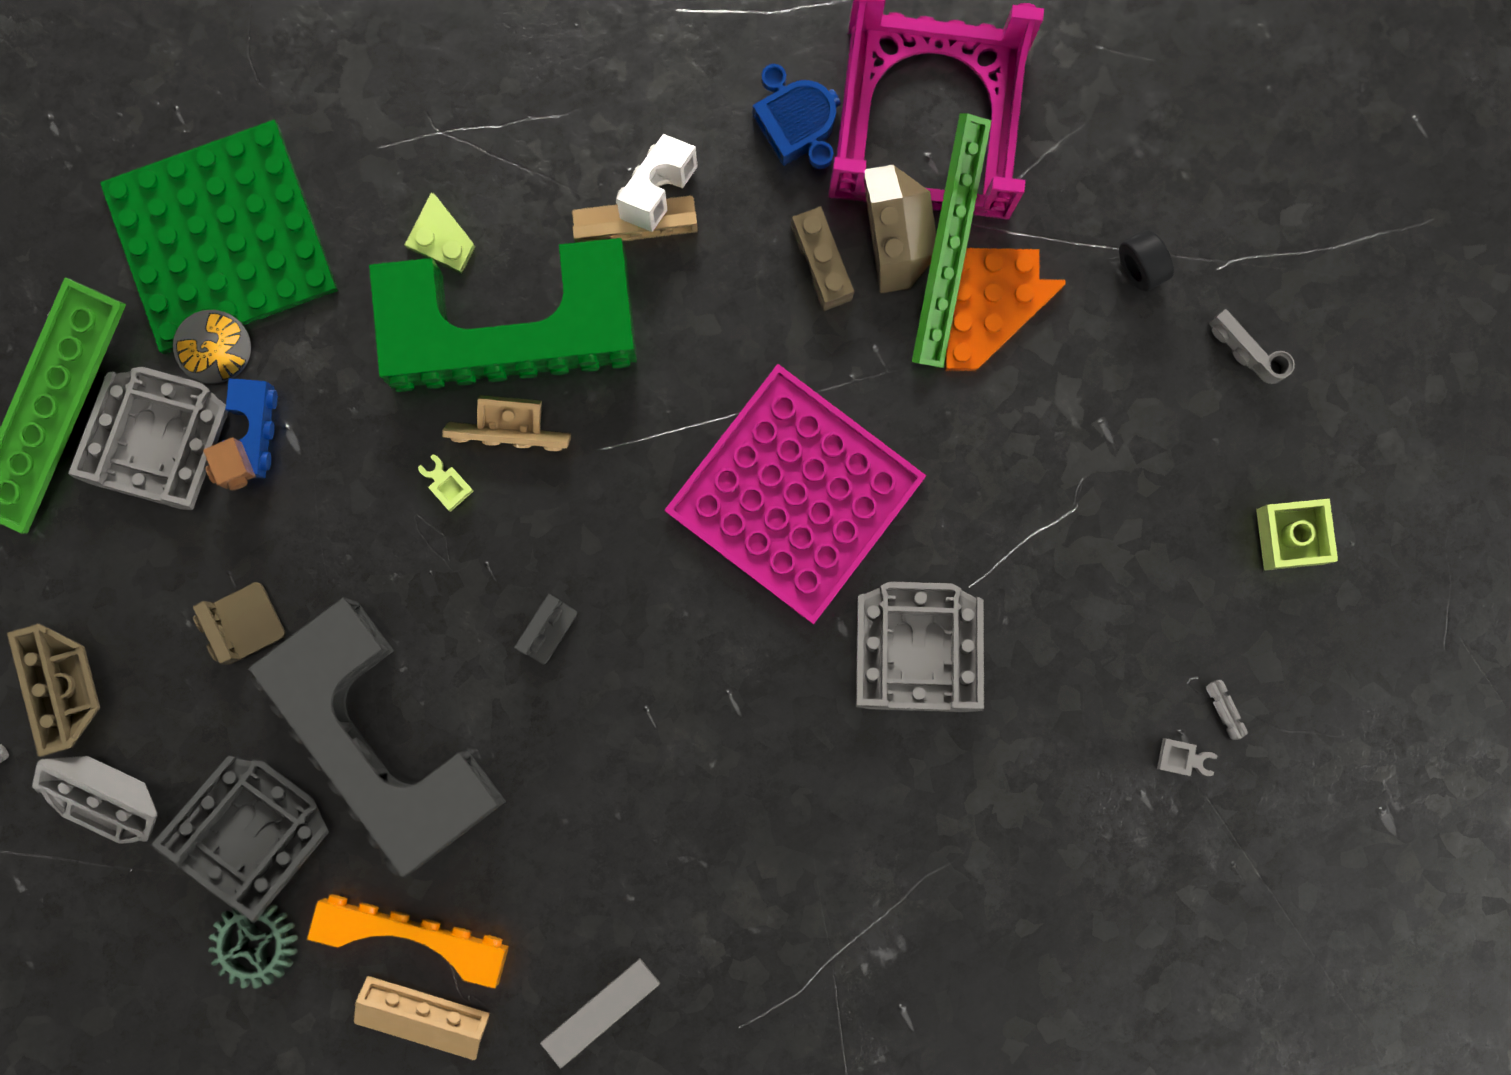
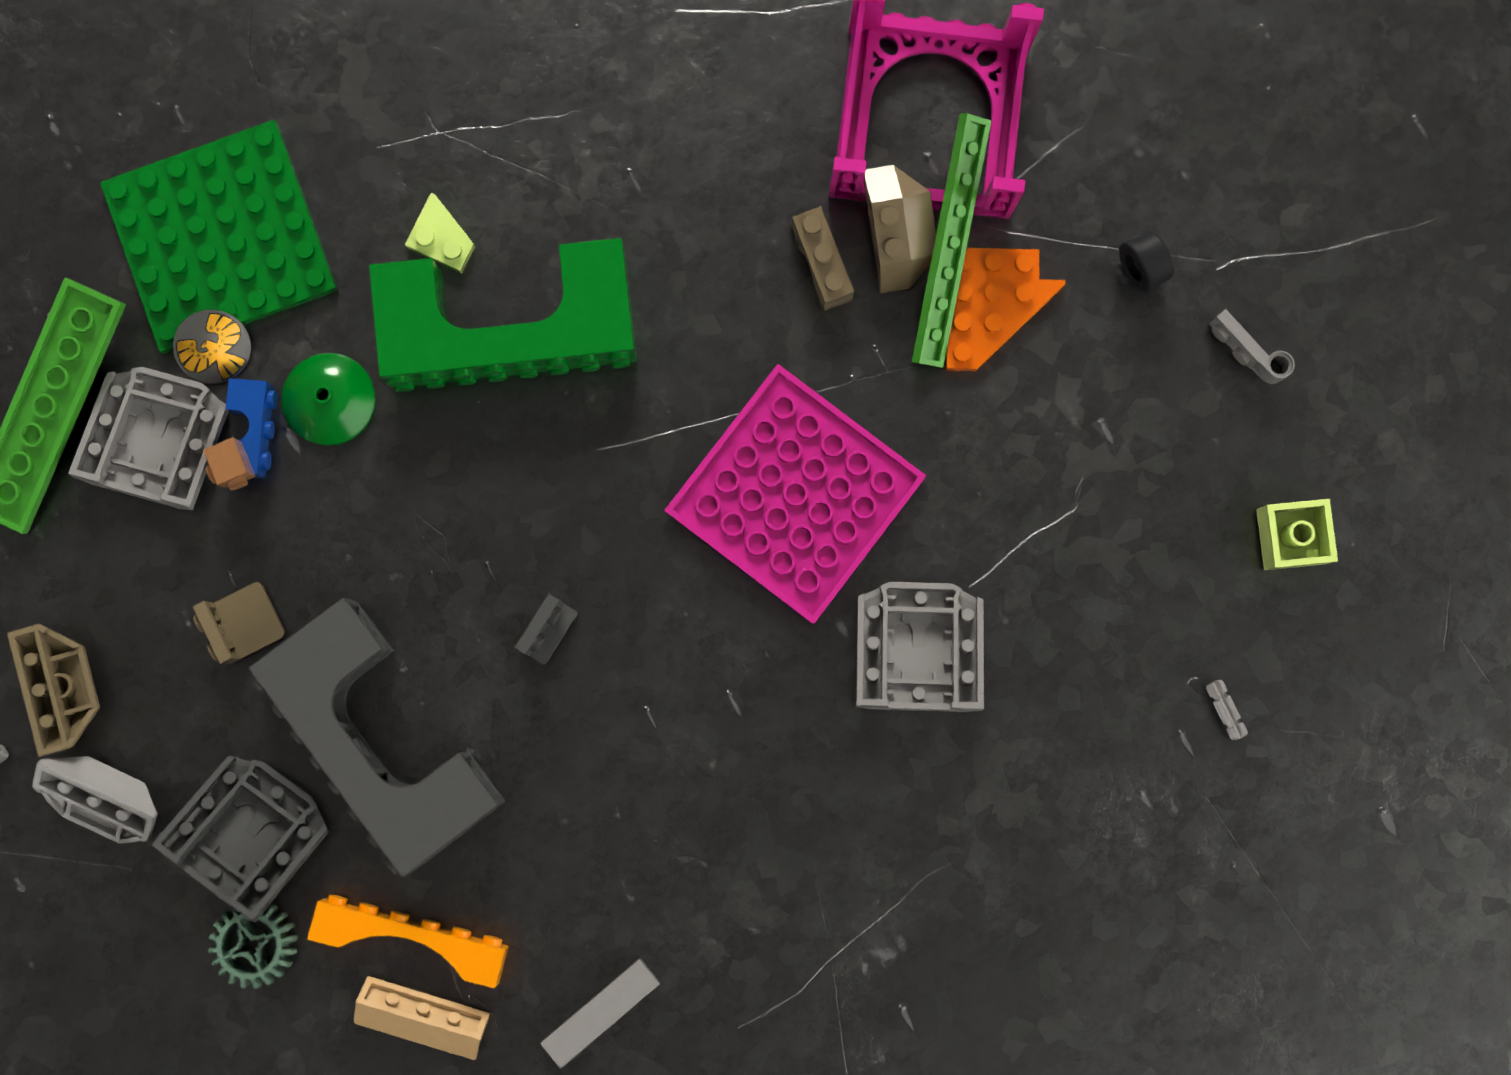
(344, 411): none -> green dish
(448, 485): yellowish green plate -> none
(507, 422): tan bracket -> none
(605, 222): tan panel -> none
(666, 163): white arch -> none
(796, 117): blue piece -> none
(1181, 758): light grey plate -> none

